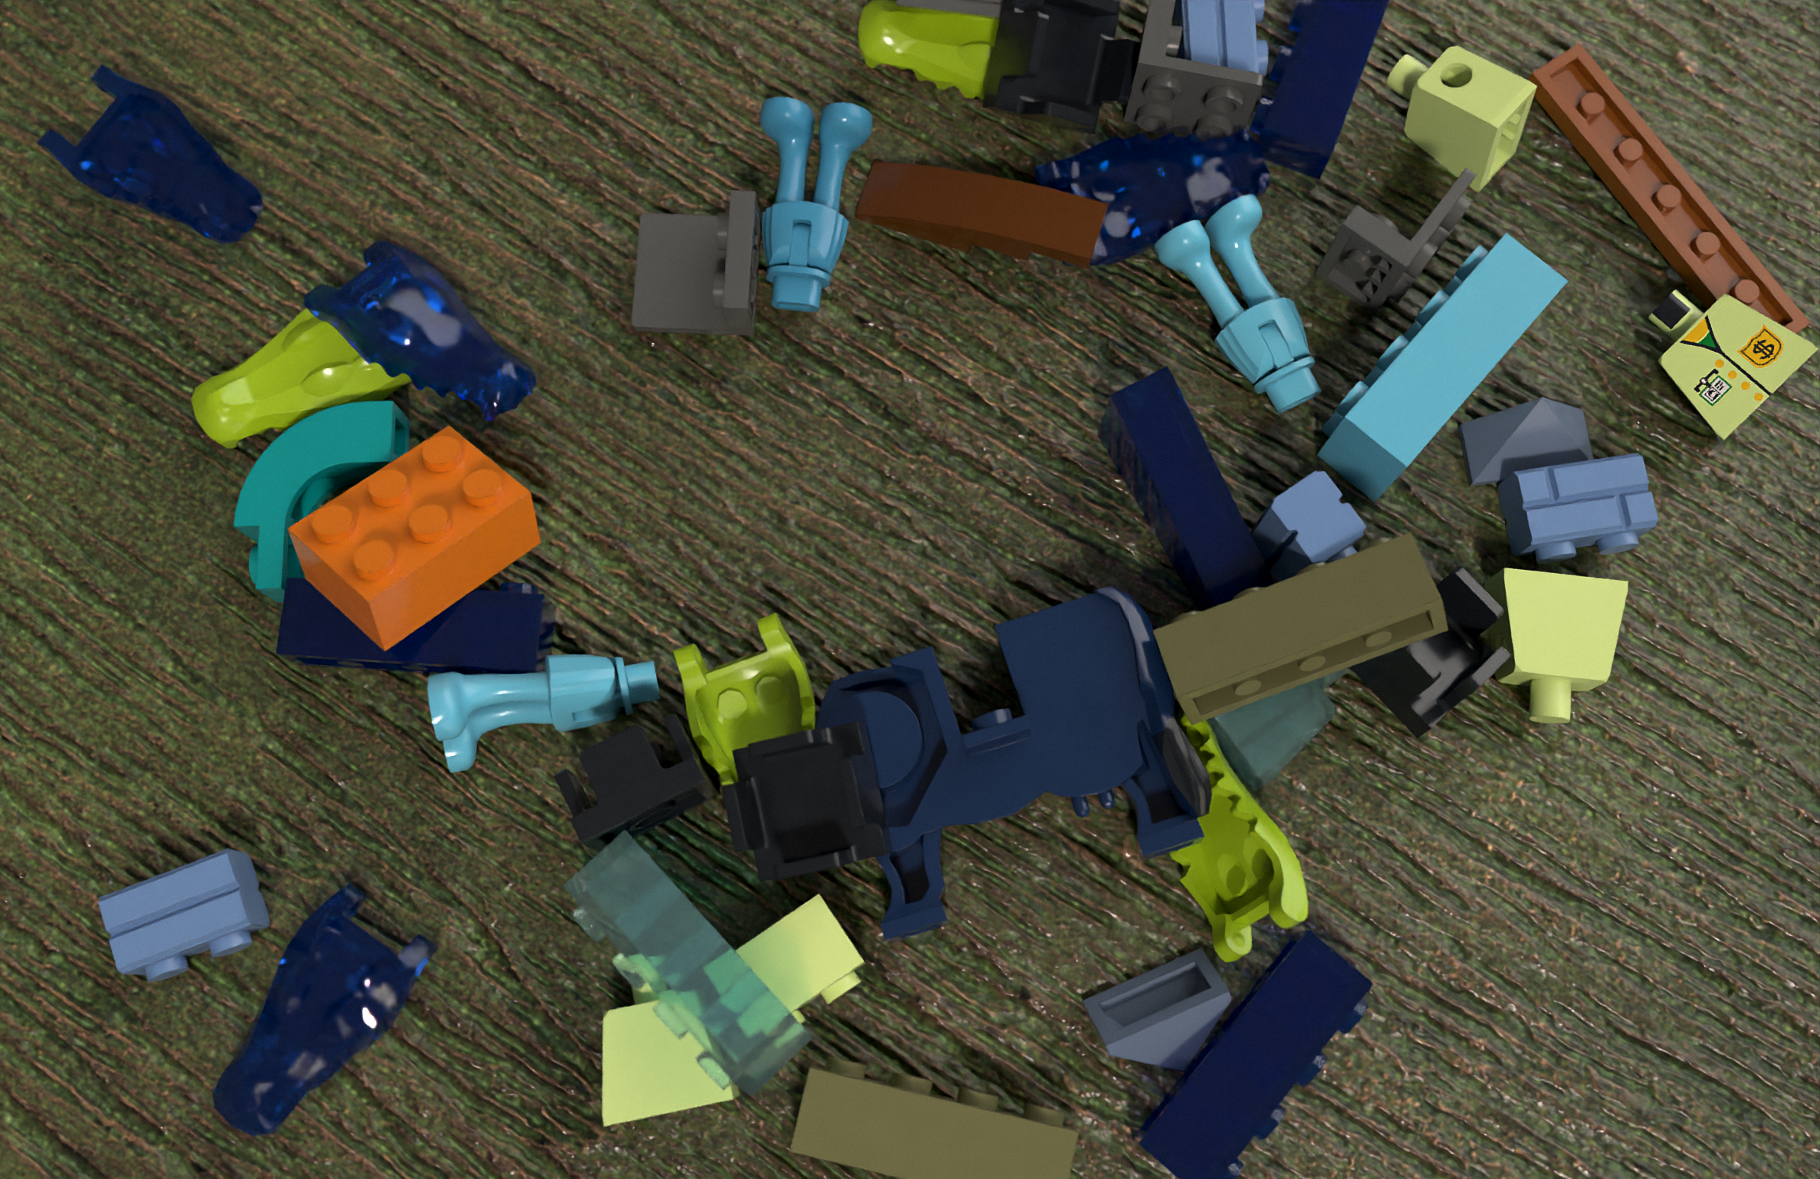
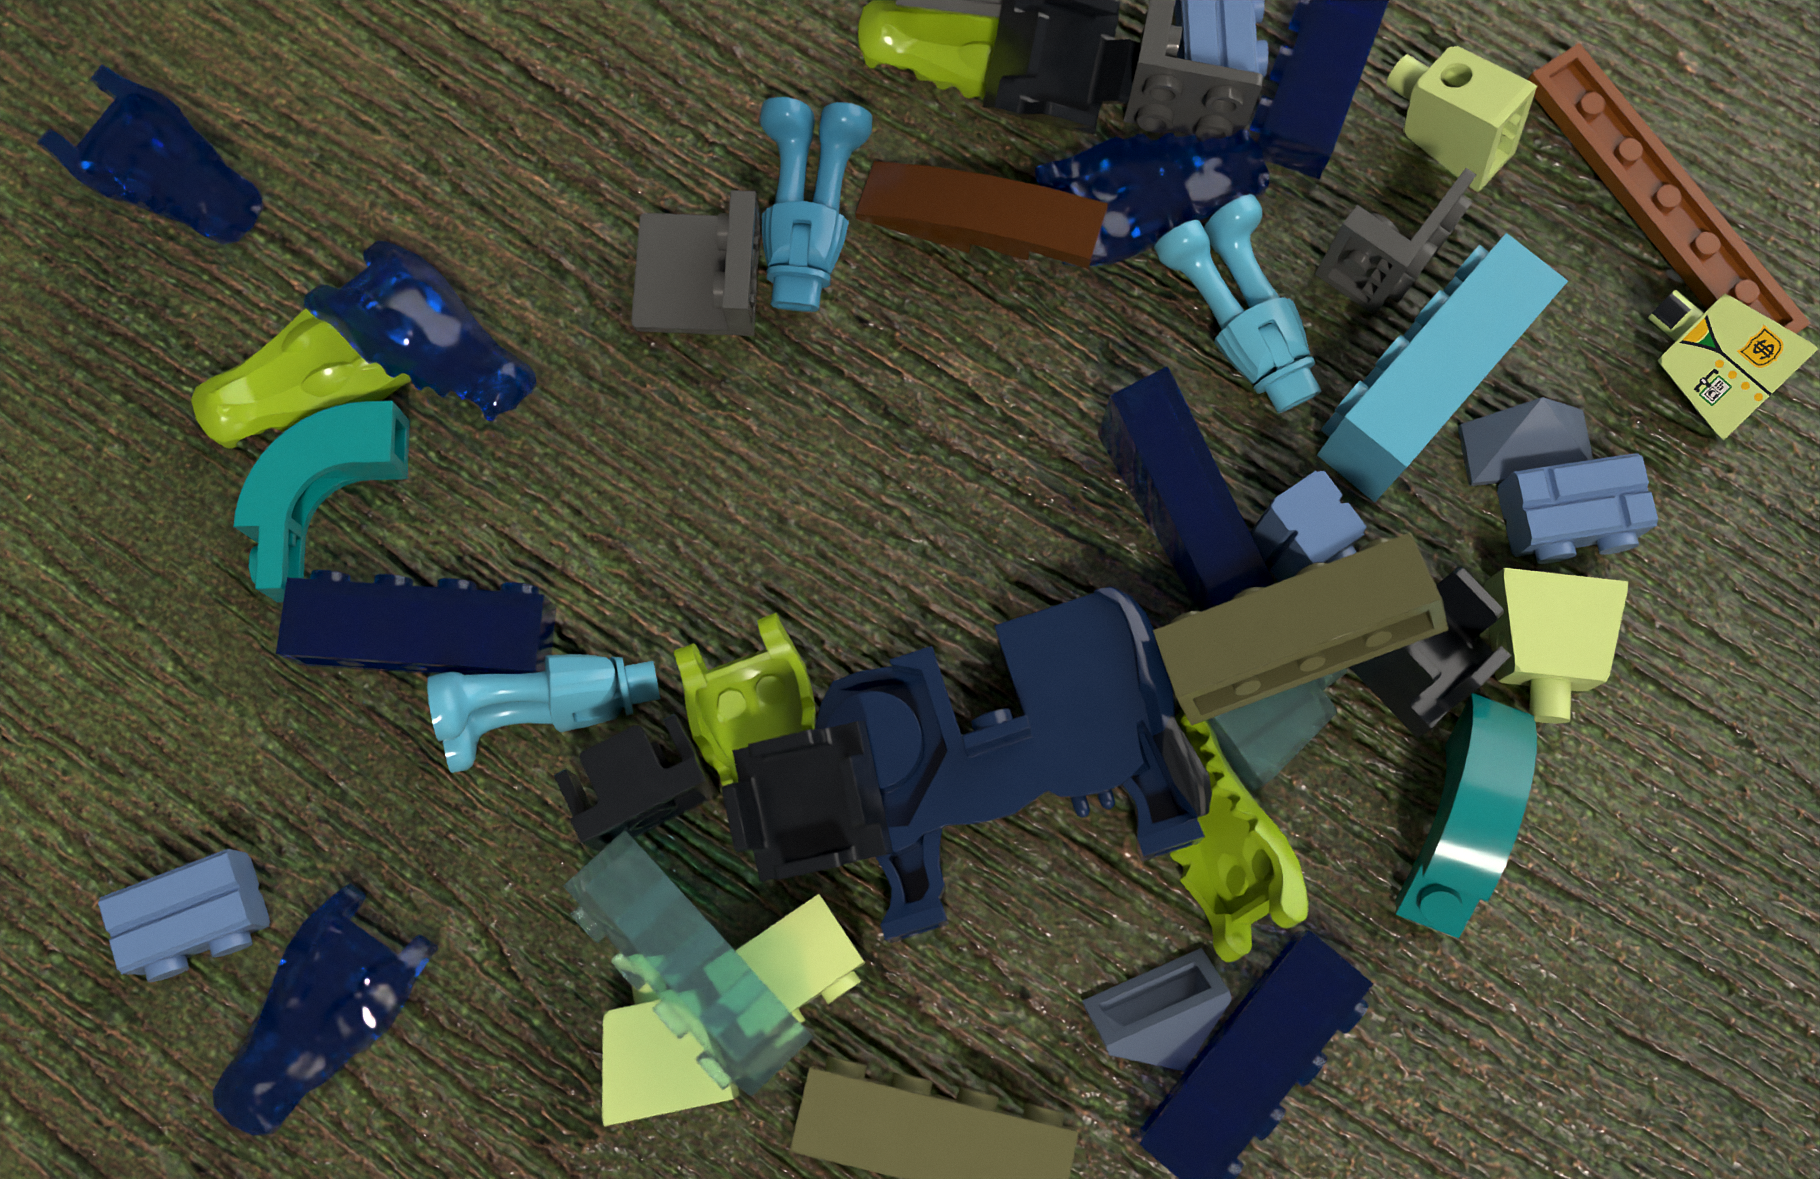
(416, 536): orange brick -> none
(1477, 818): none -> teal arch

